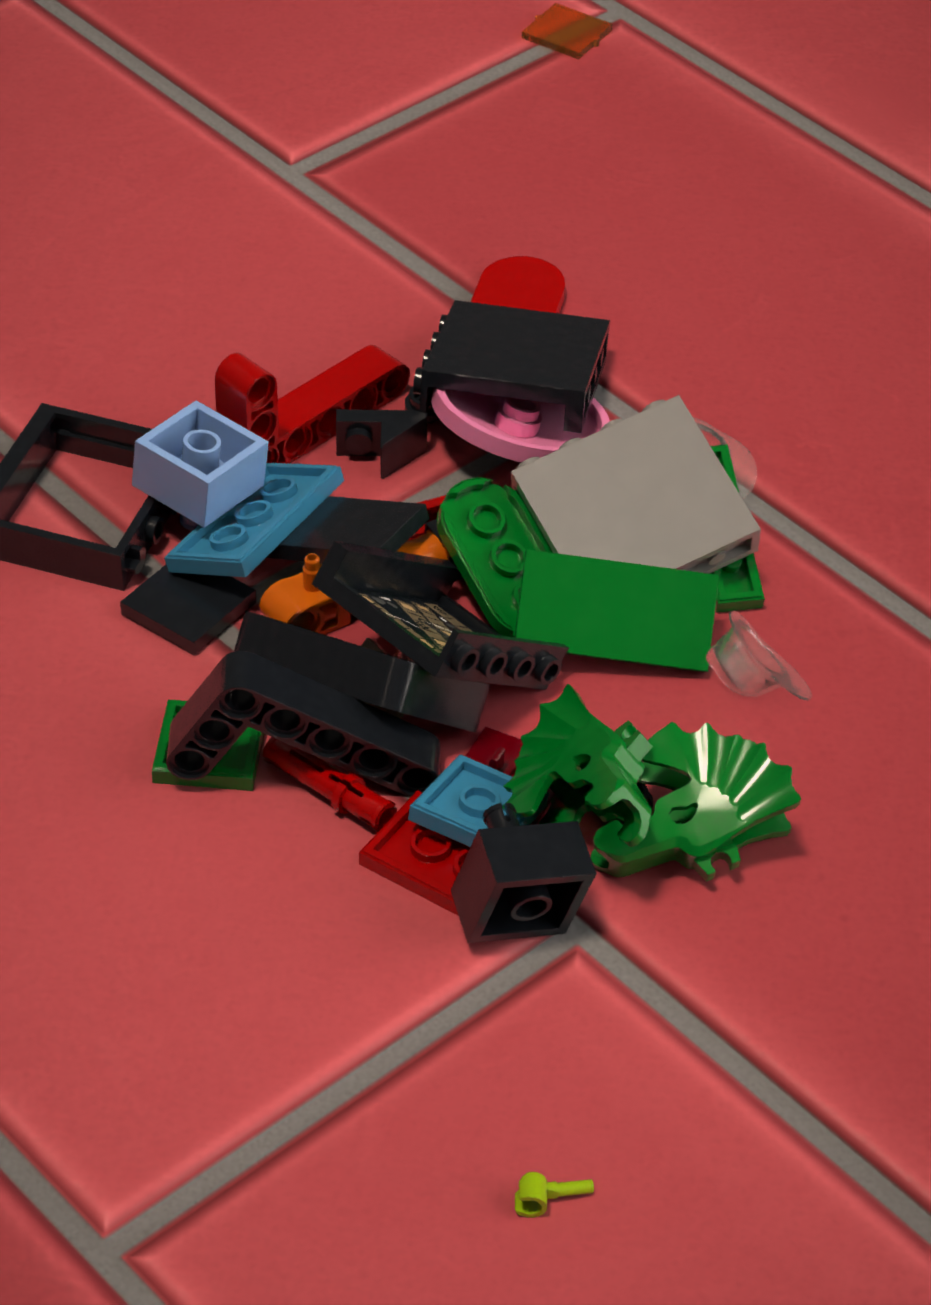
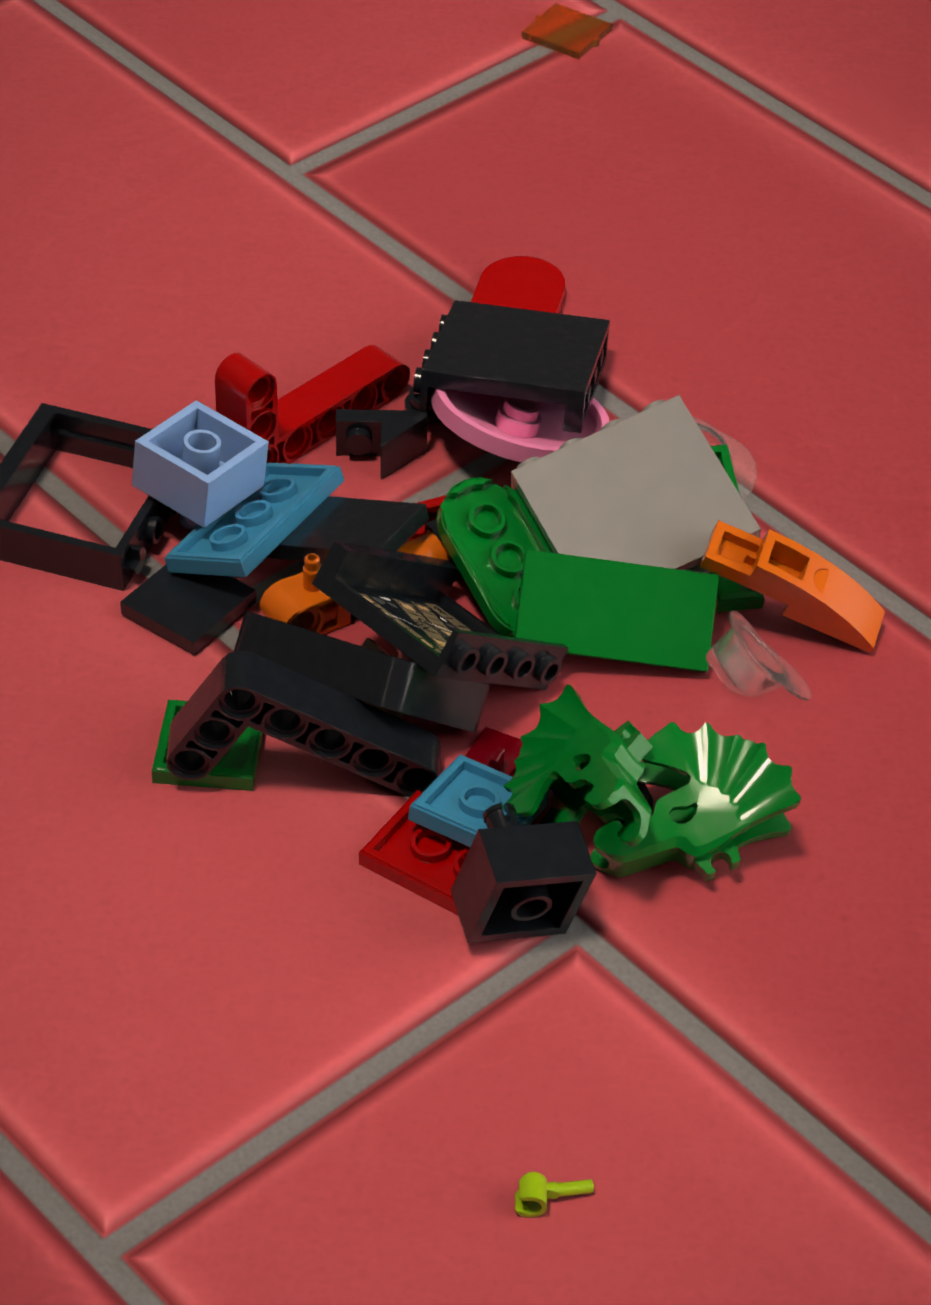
(344, 791): red pin -> none
(804, 581): none -> orange slope

